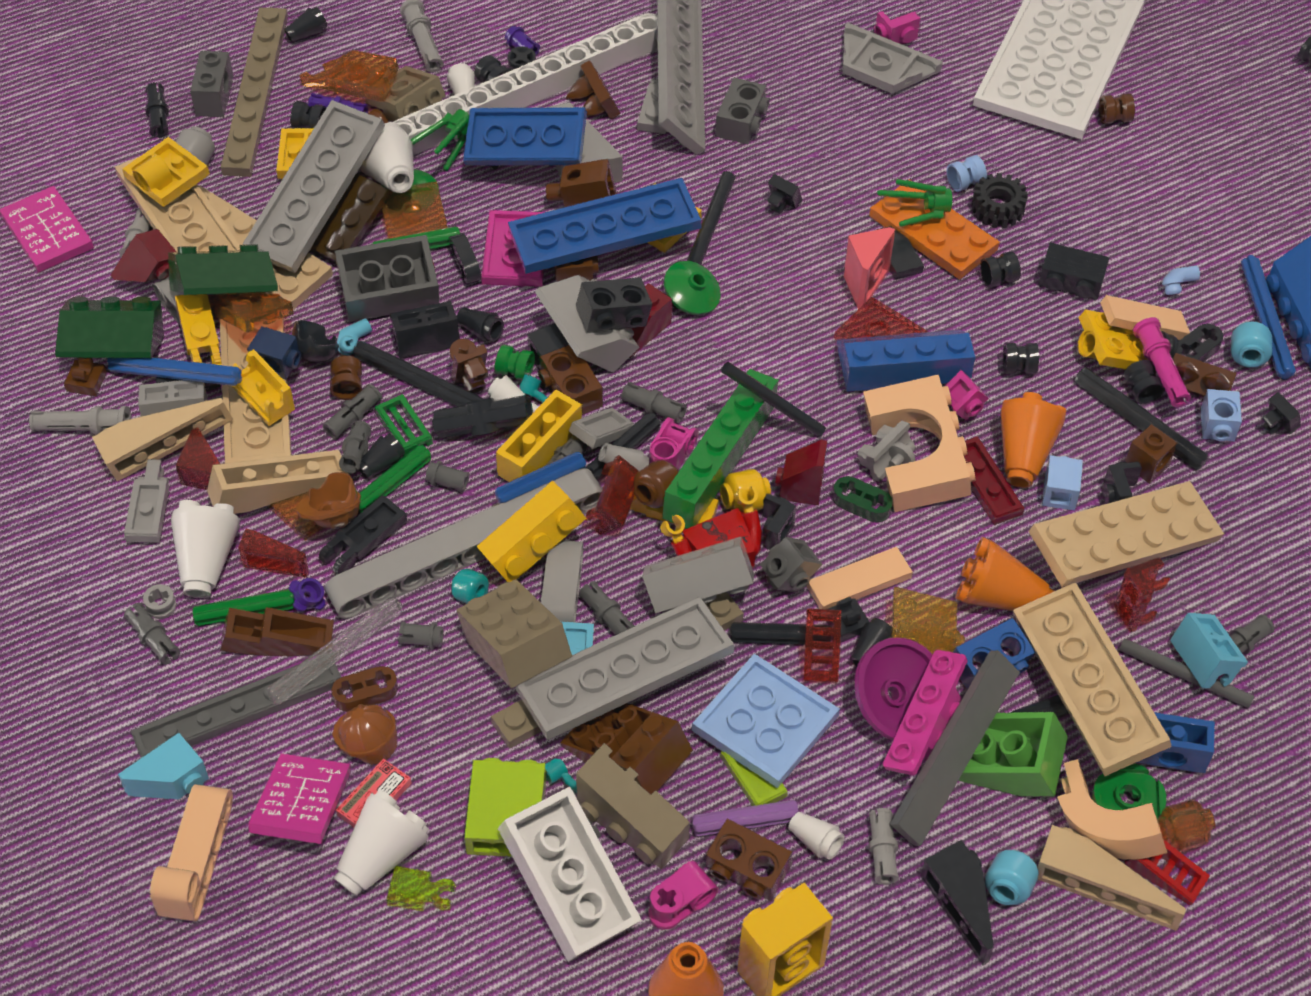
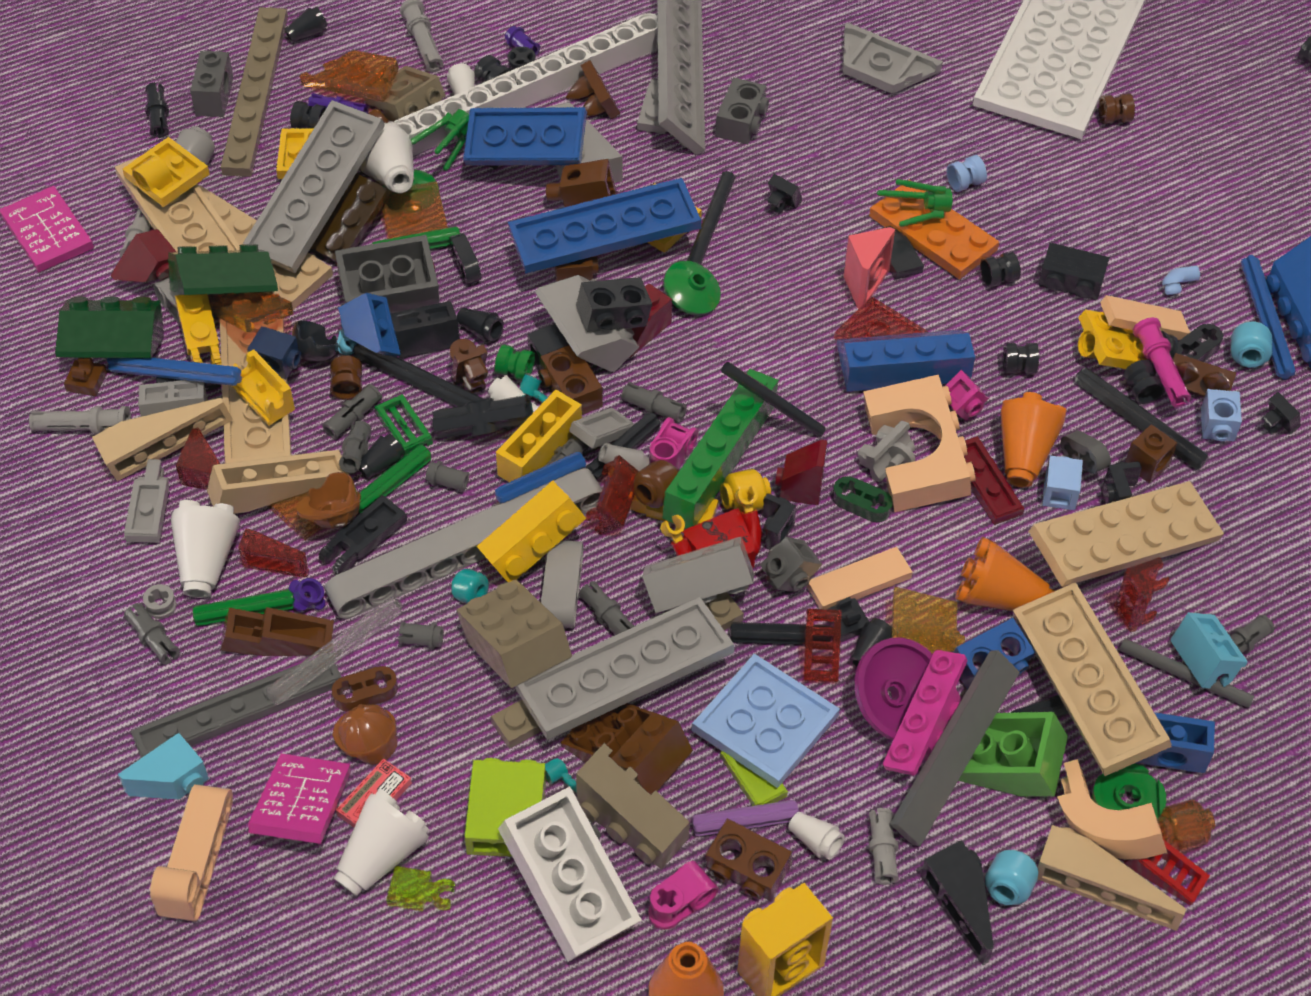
(370, 324): none -> blue slope
(501, 258): dark pink tile -> none
(578, 635): medium azure plate -> none
(900, 30): dark pink bracket -> none
(999, 212): black tyre -> none
(1086, 448): none -> dark grey beam

